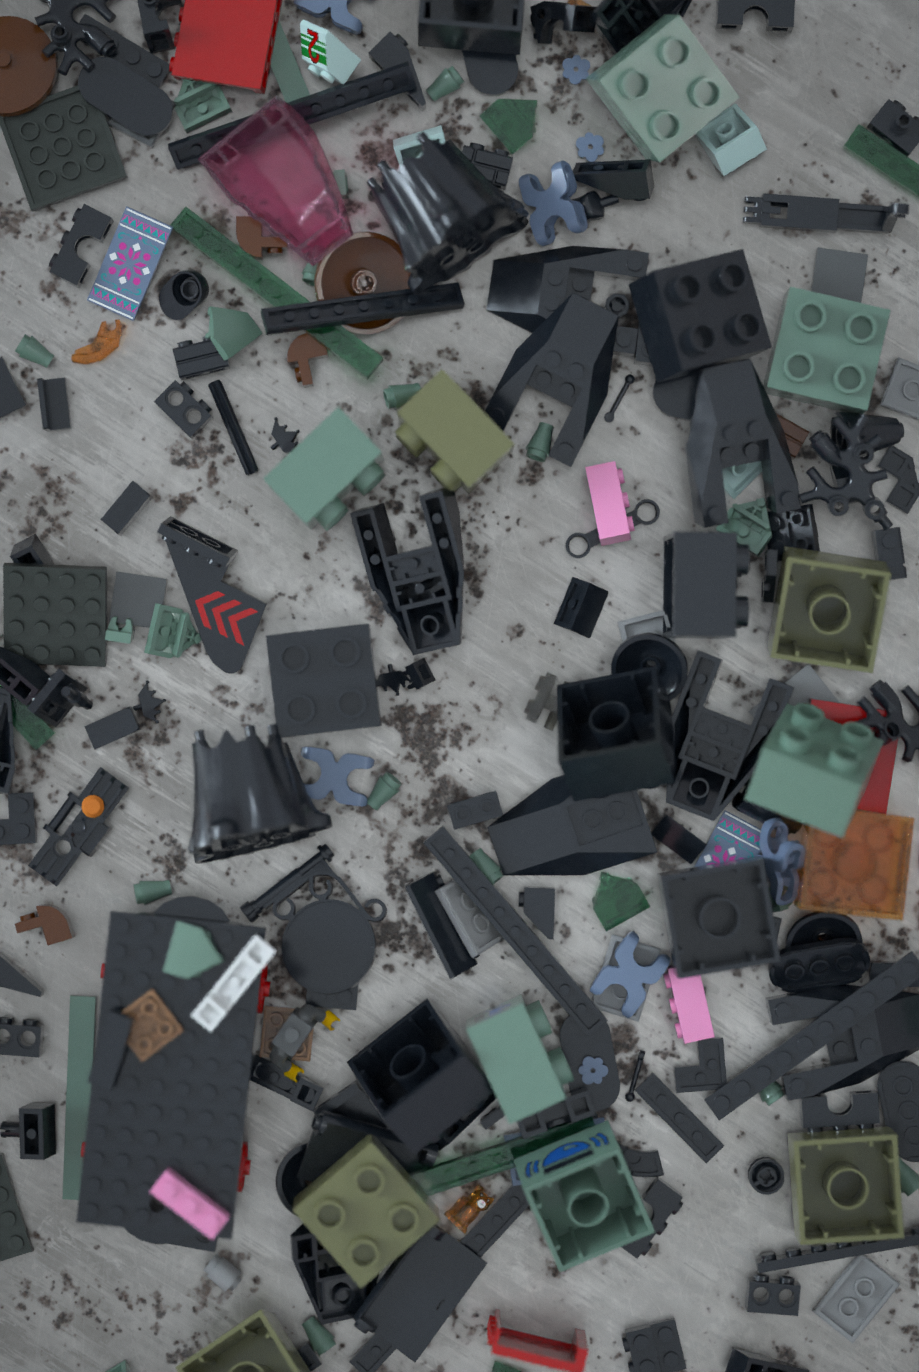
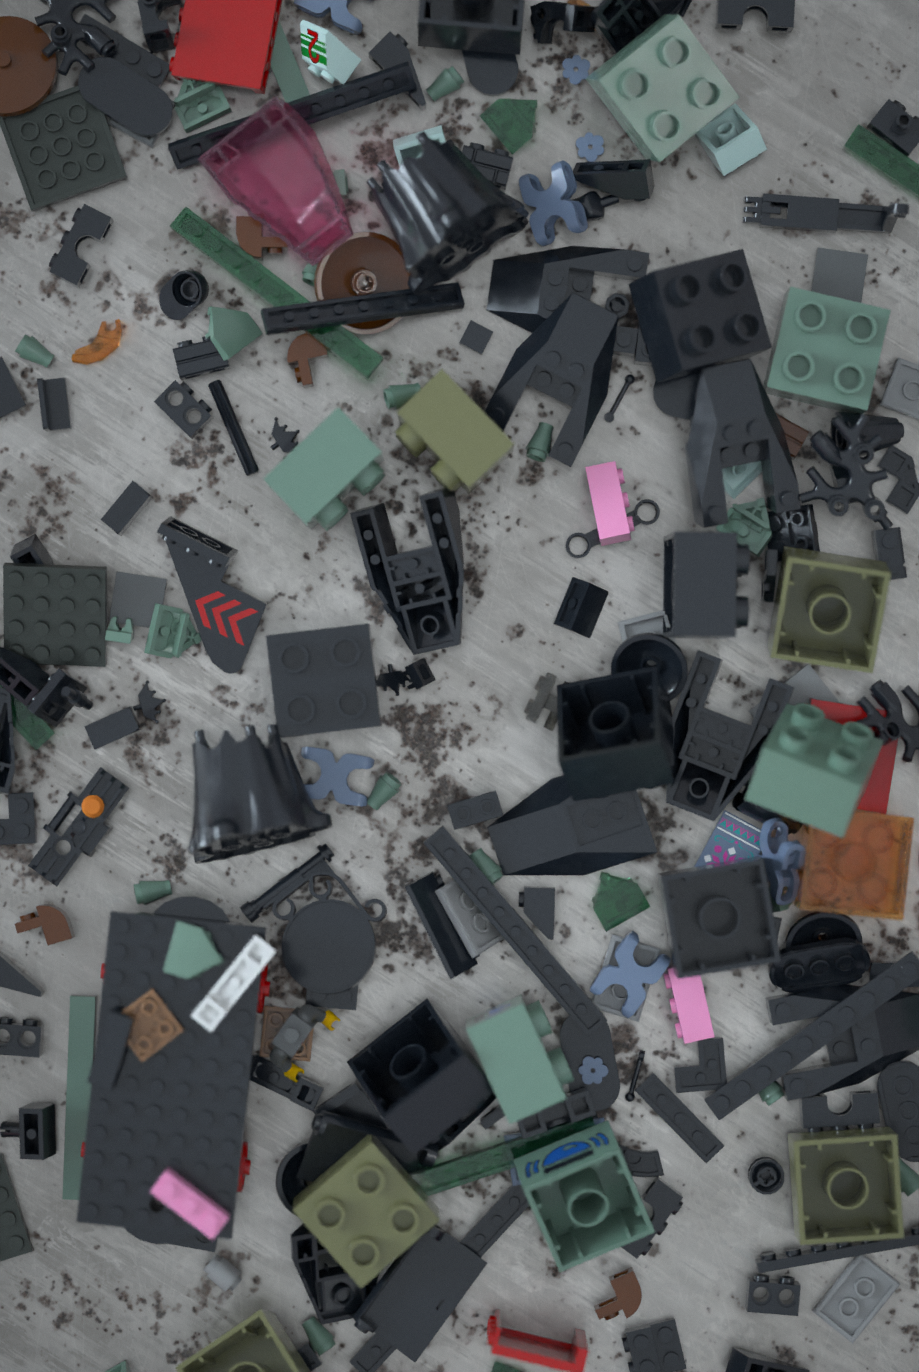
(130, 263): sand blue tile -> none
(468, 1208): clear orange animal -> none
(476, 337): none -> black tile
(627, 1296): none -> reddish brown brick
(678, 839): black slope -> none

